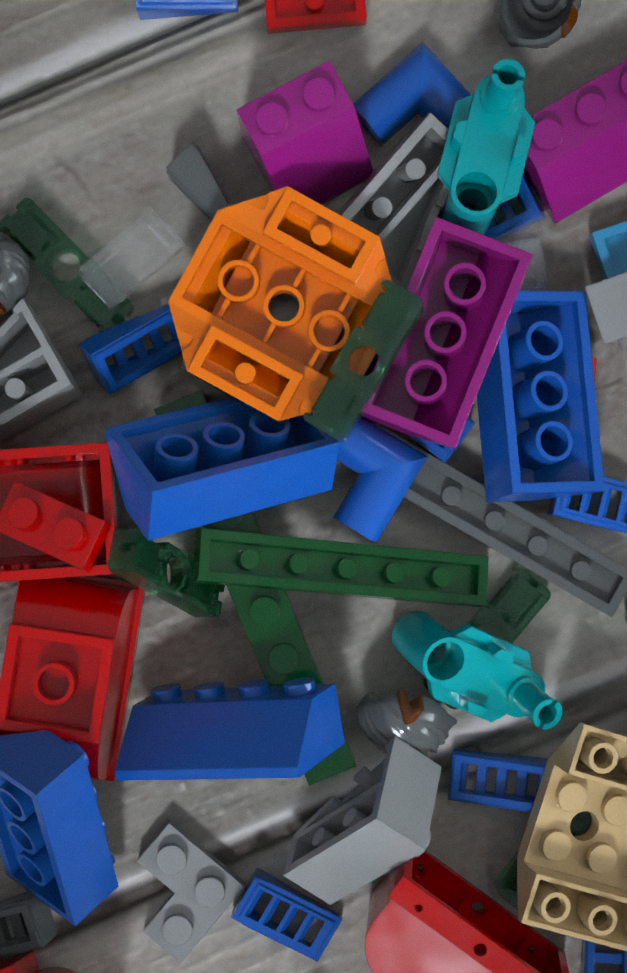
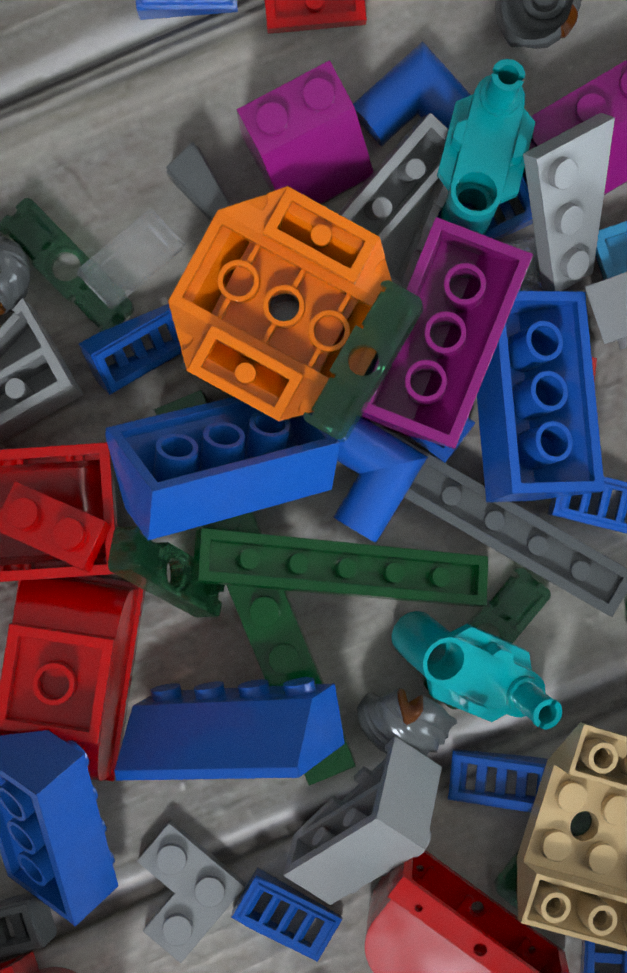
(567, 198): none -> light grey wing

